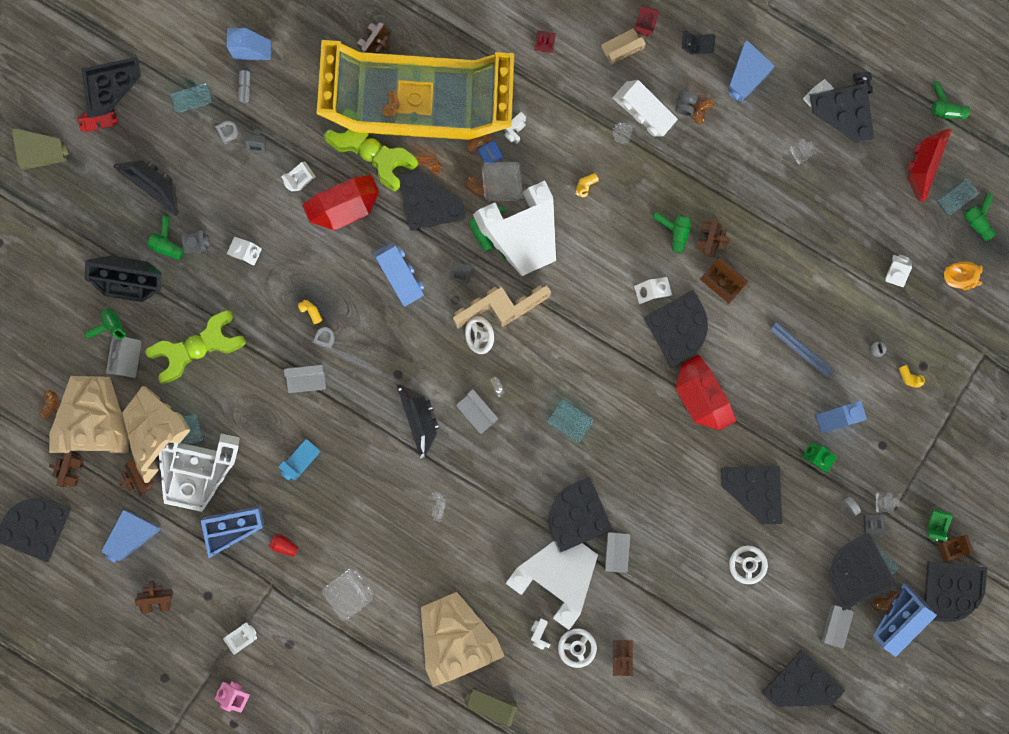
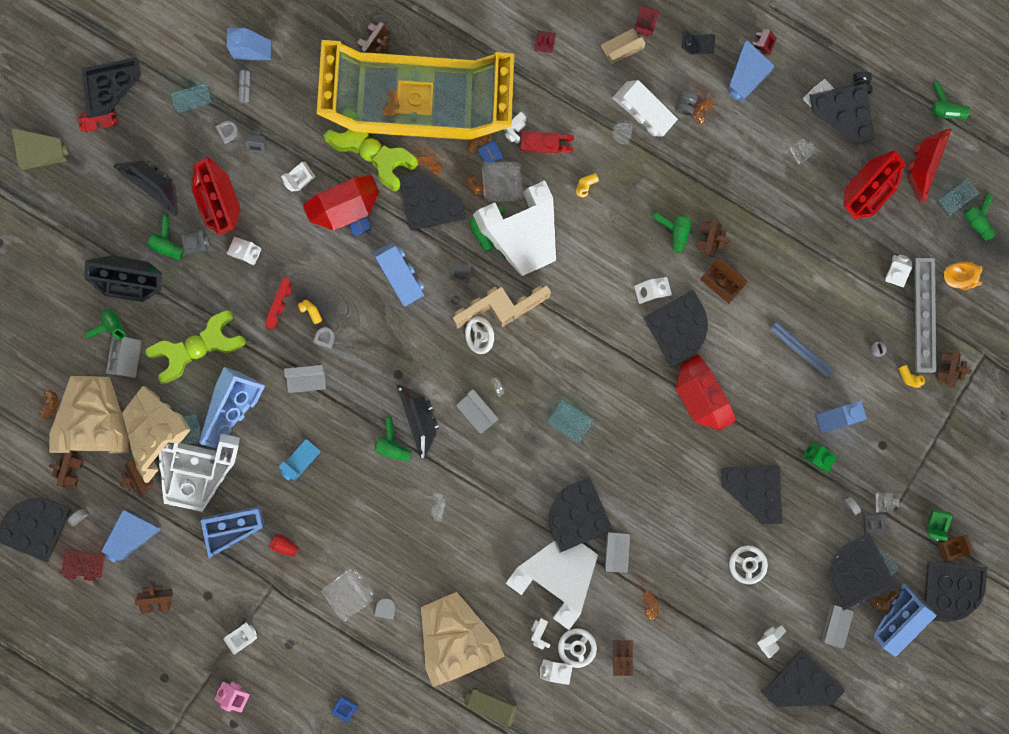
(78, 516): none -> light grey tile
(82, 564): none -> clear red bracket
(215, 196): none -> red wedge
(230, 400): none -> light blue wedge
(278, 304): none -> red hinge
(344, 709): none -> blue tile
(360, 226): none -> blue tile
(385, 608): none -> light grey tile
(389, 448): none -> green piece
(545, 142): none -> red hinge
(555, 672): none -> white bracket
(653, 605): none -> clear orange arm
(766, 41): none -> dark red tile
(768, 641): none -> white bracket
(873, 185): none -> red wedge
(925, 315): none -> light grey plate
(953, 360): none -> reddish brown hips

